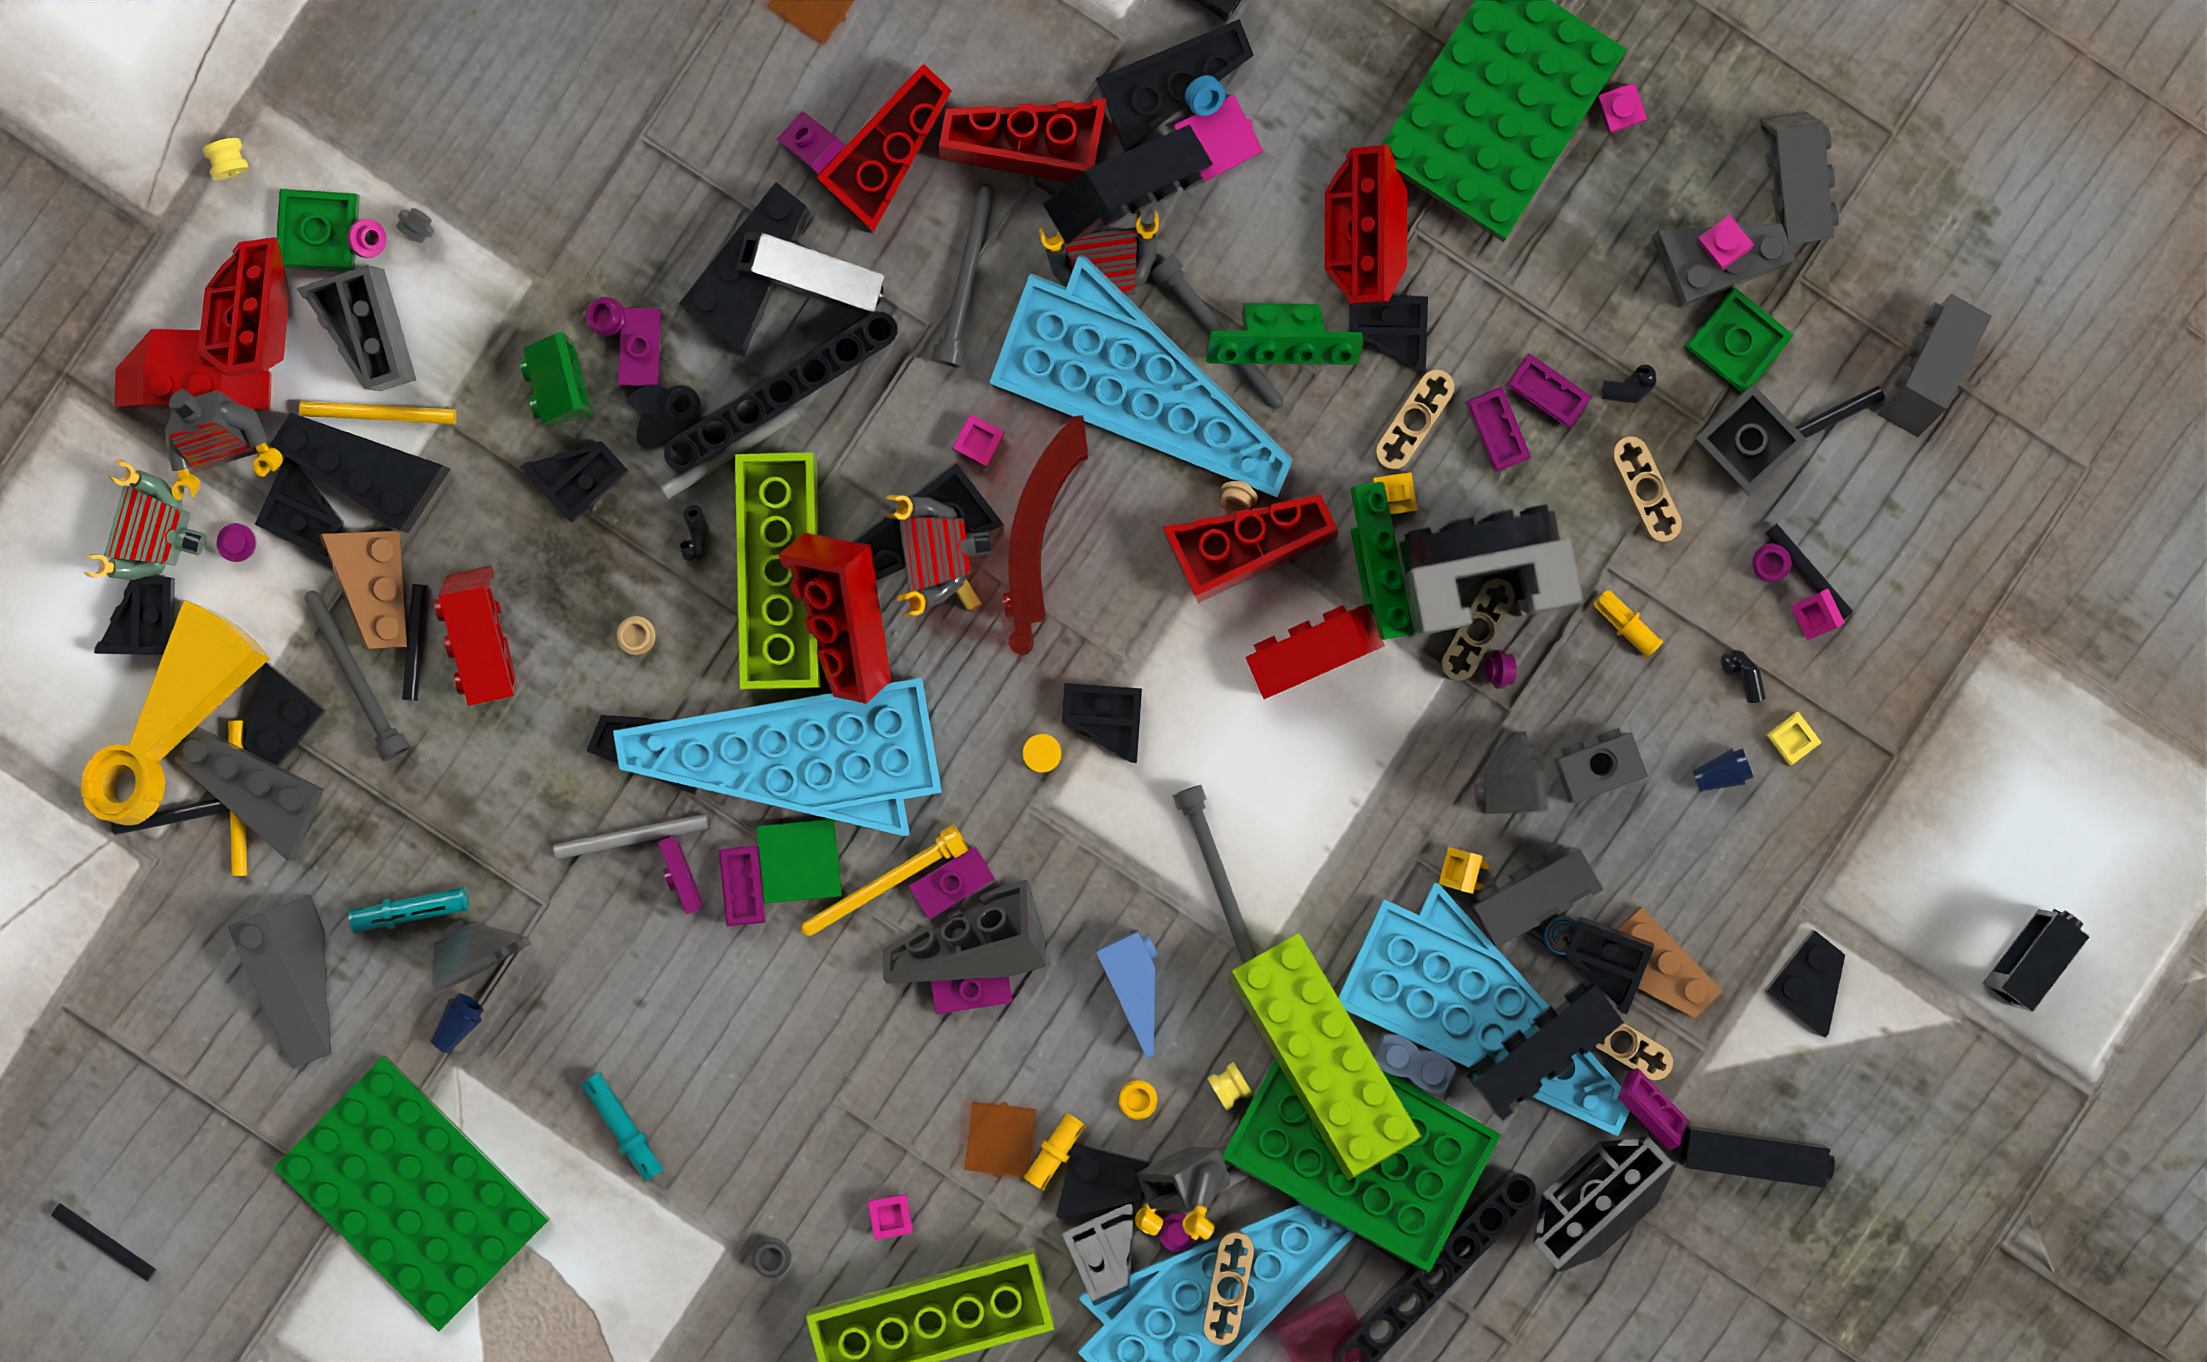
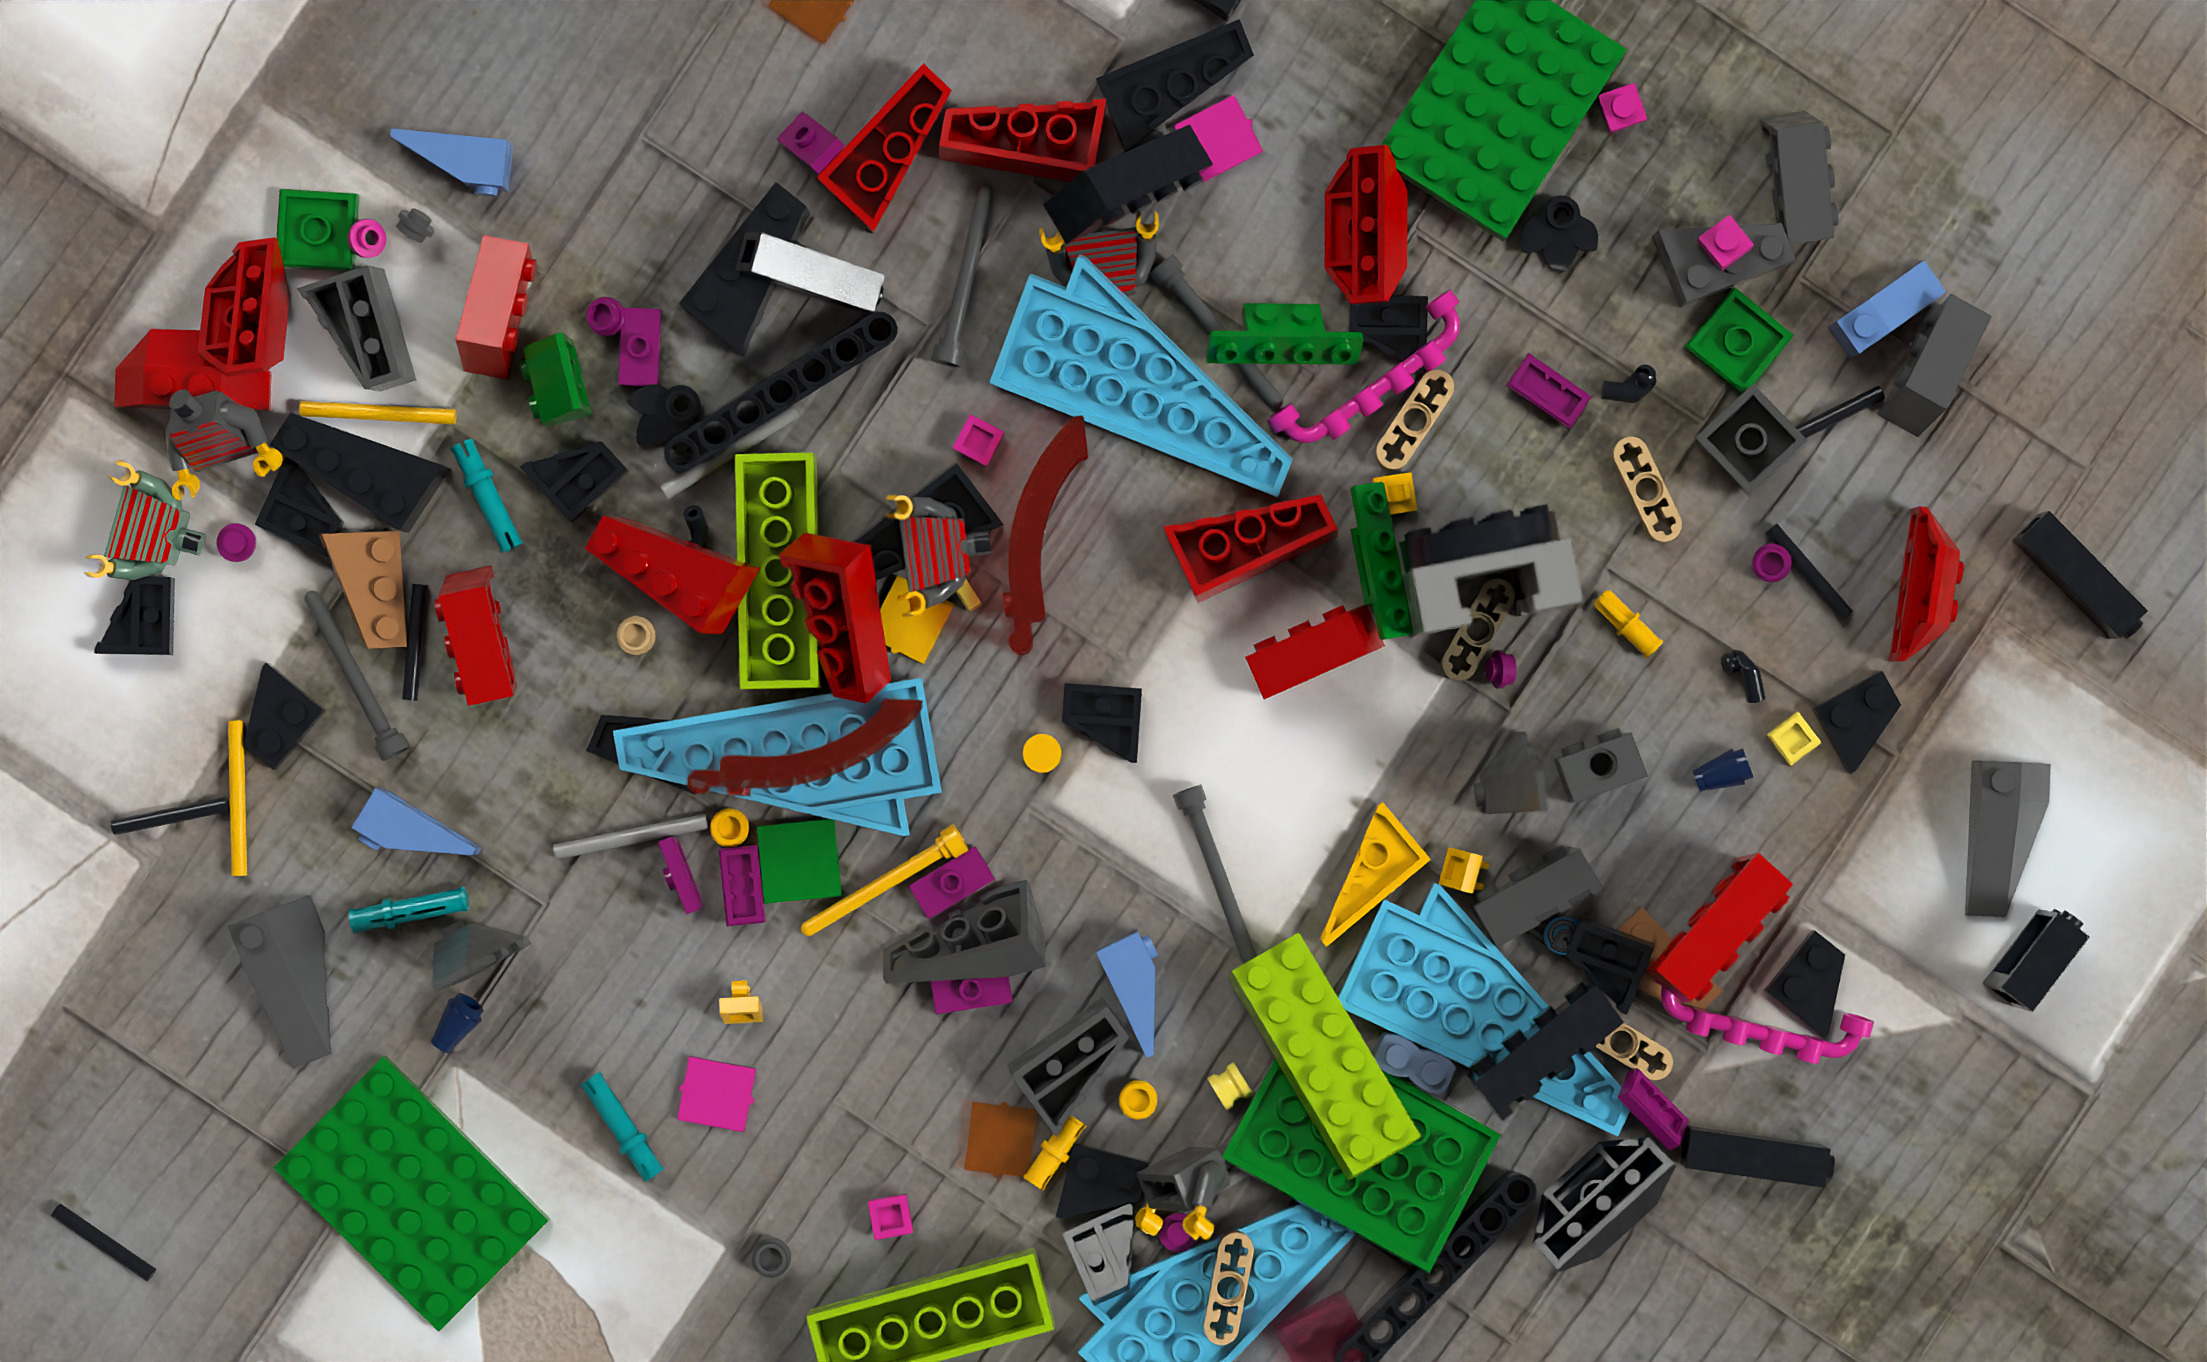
(196, 674): yellow piece -> none
(225, 158): light yellow wheel -> none
(255, 790): dark grey wing -> none
(400, 825): none -> medium blue slope
(472, 160): none -> medium blue slope
(486, 495): none -> teal pin
(495, 307): none -> wedge
(678, 574): none -> red wedge
(716, 1094): none -> dark pink piece
(729, 827): none -> yellow tile
(741, 1006): none -> yellow tile
(770, 772): none -> clear red windscreen
(913, 634): none -> yellow piece
(1068, 1062): none -> dark grey wedge
(1205, 95): dark azure tile -> none
(1237, 496): tan plate -> none
(1380, 866): none -> yellow wing
(1396, 378): none -> dark pink bar
(1498, 429): magenta plate -> none
(1559, 239): none -> black plate
(1721, 928): none -> red wedge
(1771, 1037): none -> dark pink bar
(1817, 614): dark pink plate -> none
(1858, 718): none -> black wing
(1887, 309): none -> medium blue slope
(1926, 586): none -> red wedge
(2003, 824): none -> dark grey wedge
(2081, 576): none -> black brick

